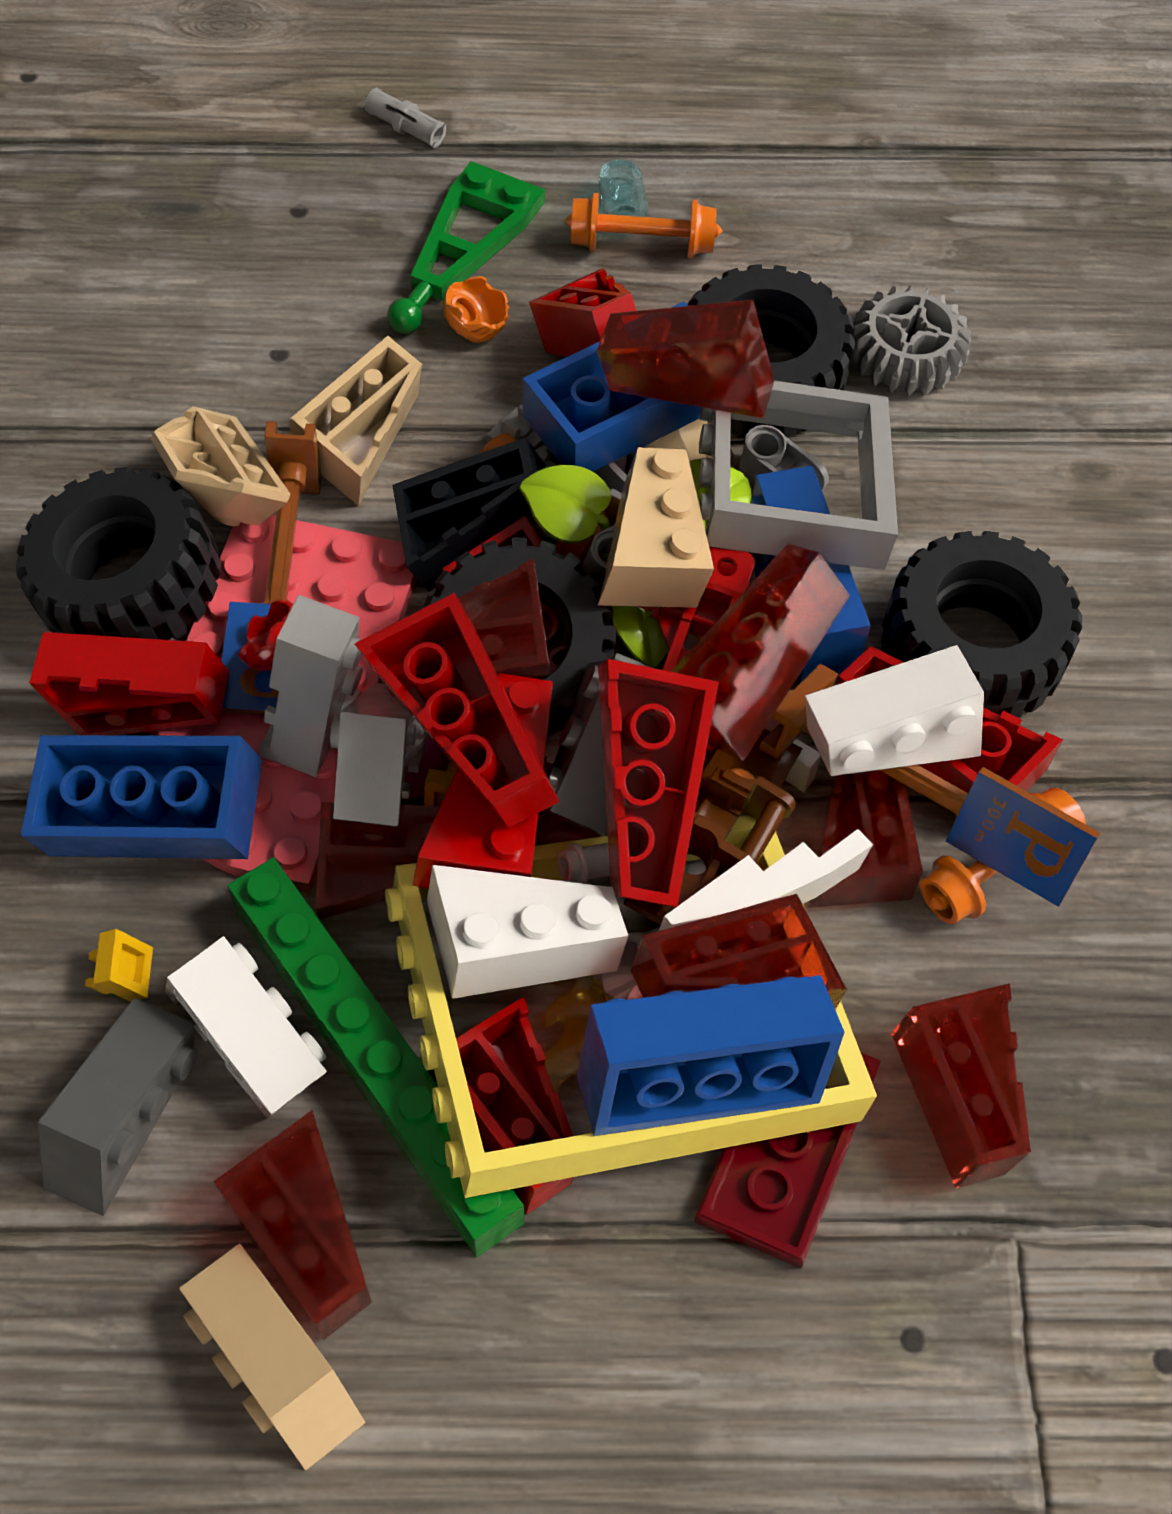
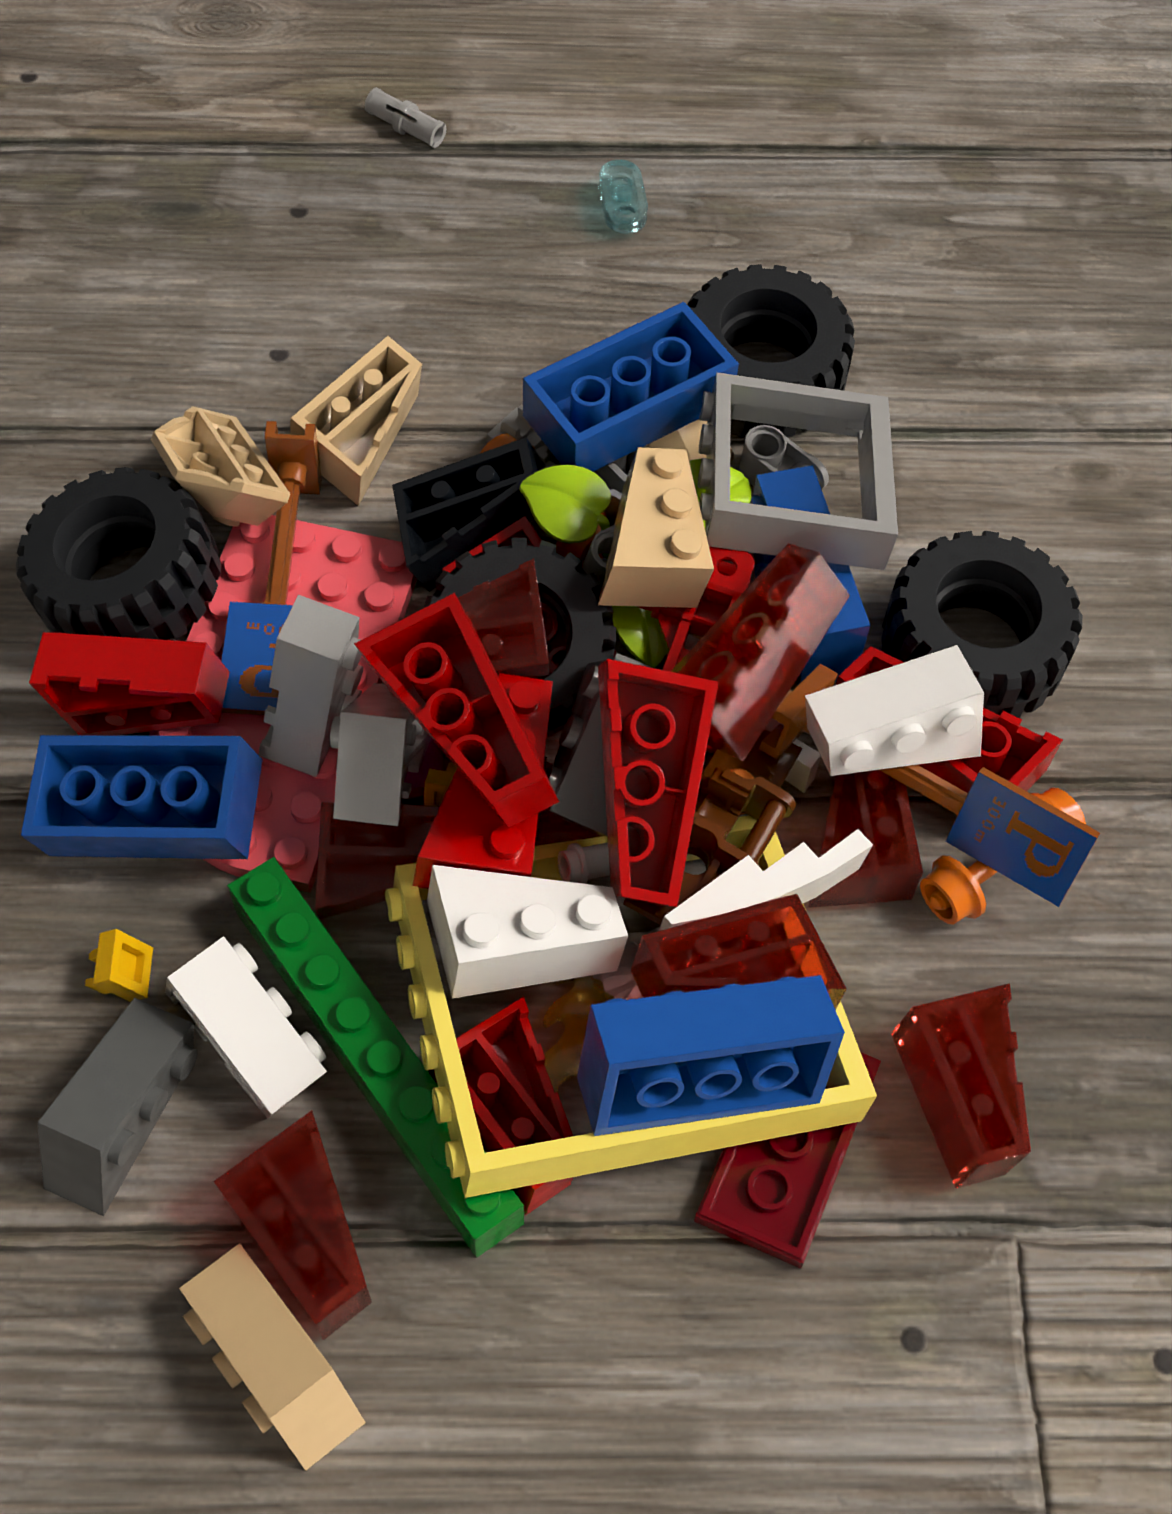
(262, 637): red hair -> none
(475, 309): orange hair -> none
(486, 191): green plate -> none
(578, 312): red wedge -> none
(690, 356): clear red wedge -> none
(699, 230): orange piece -> none
(936, 345): light grey gear -> none

